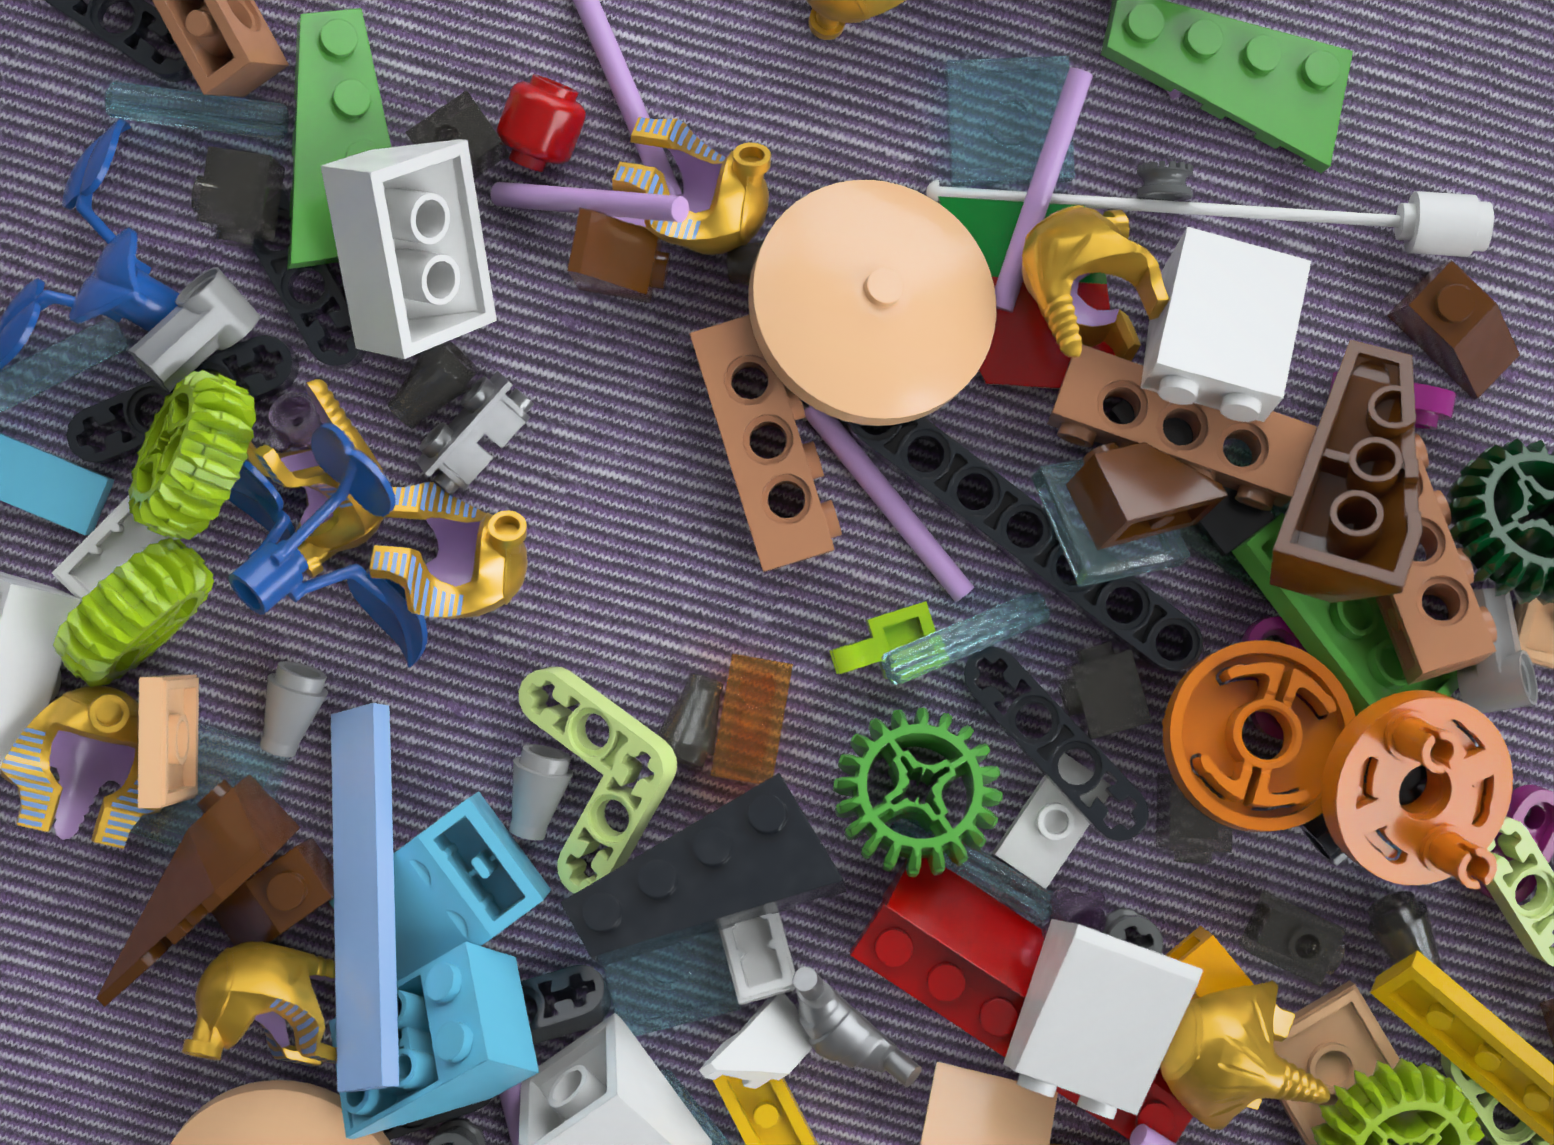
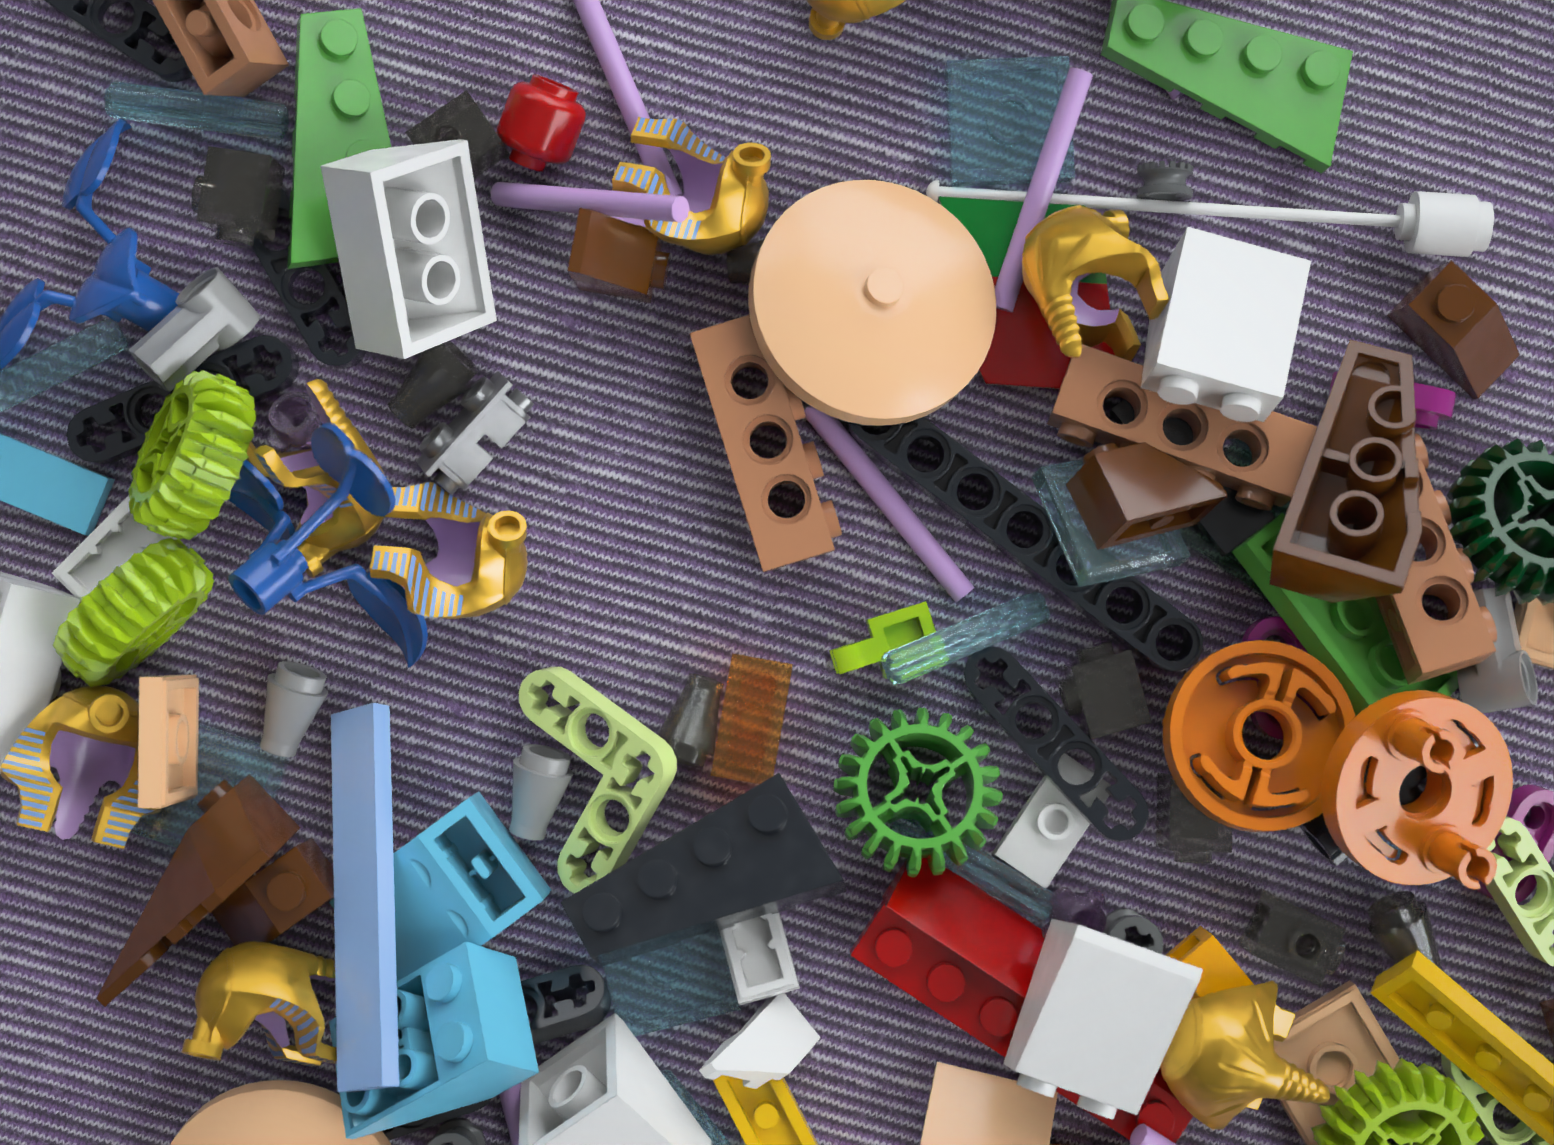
(844, 1034): flat silver piece -> none

